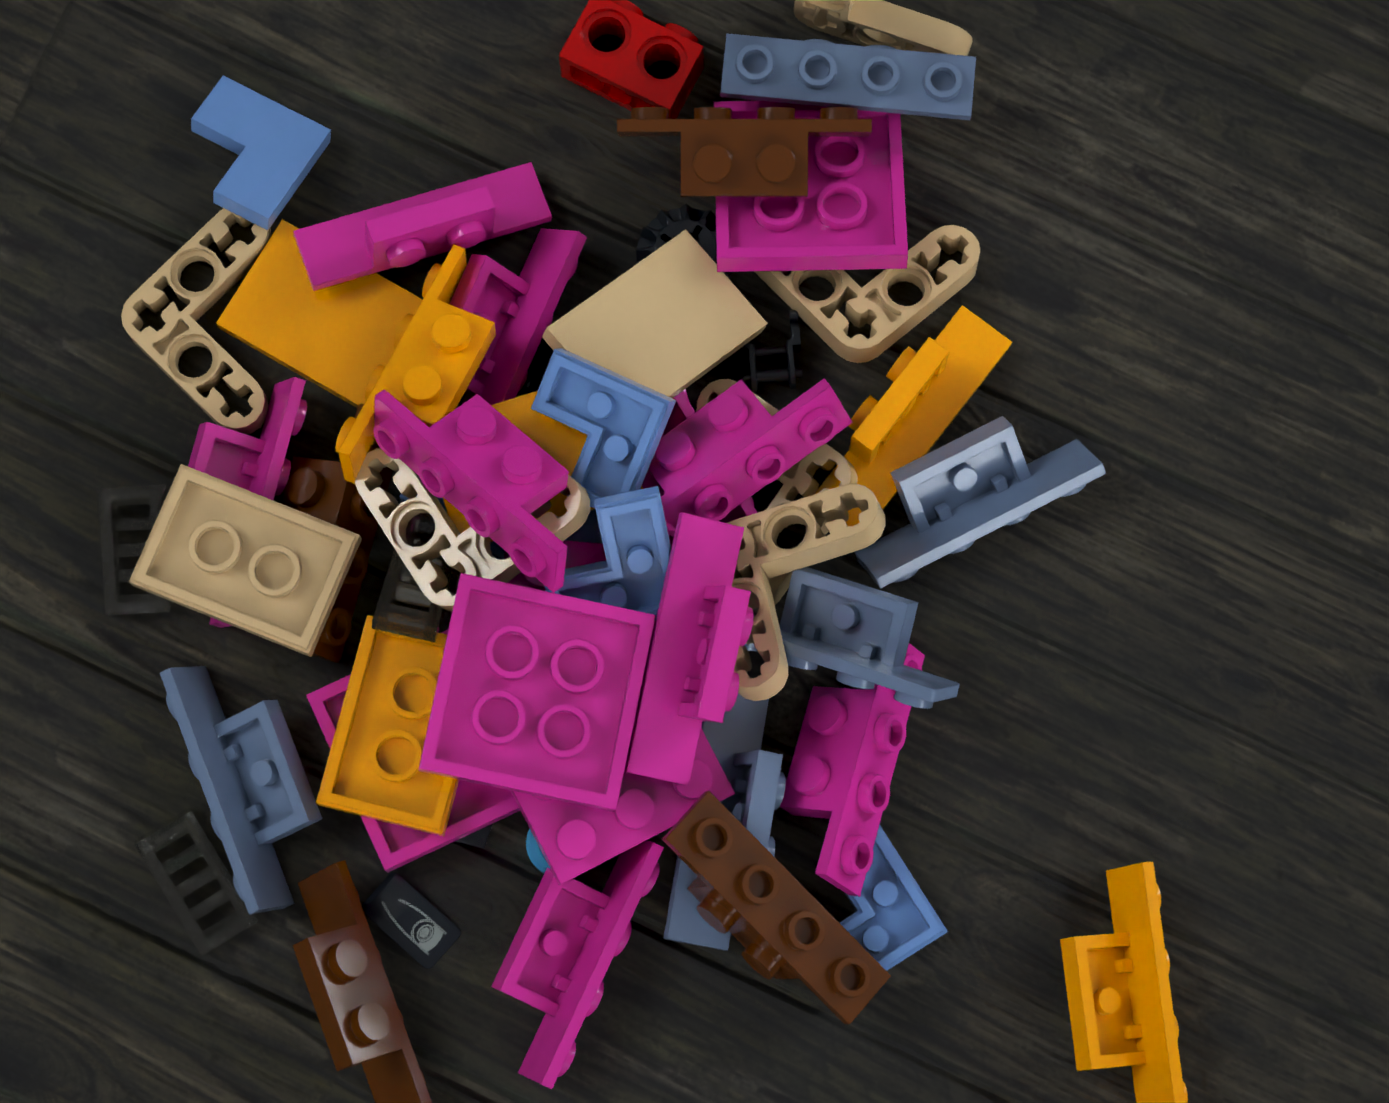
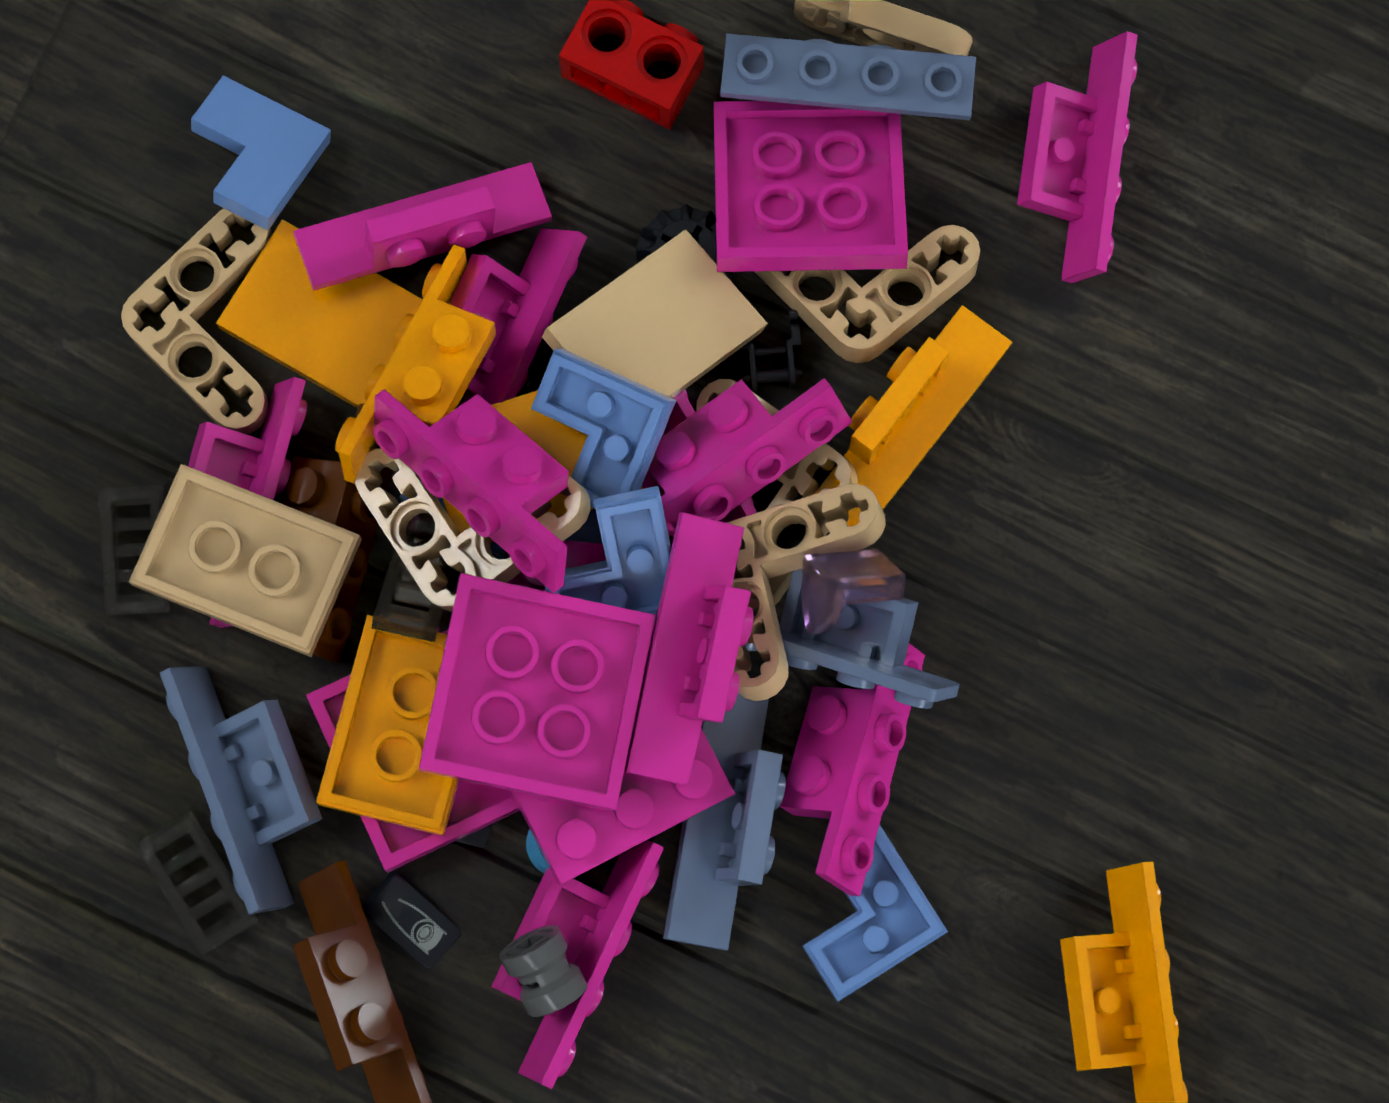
(543, 970): none -> dark grey wheel
(744, 155): reddish brown bracket -> none
(770, 911): reddish brown bracket -> none
(844, 579): none -> clear purple tile
(970, 492): sand blue bracket -> none
(1077, 155): none -> dark pink bracket

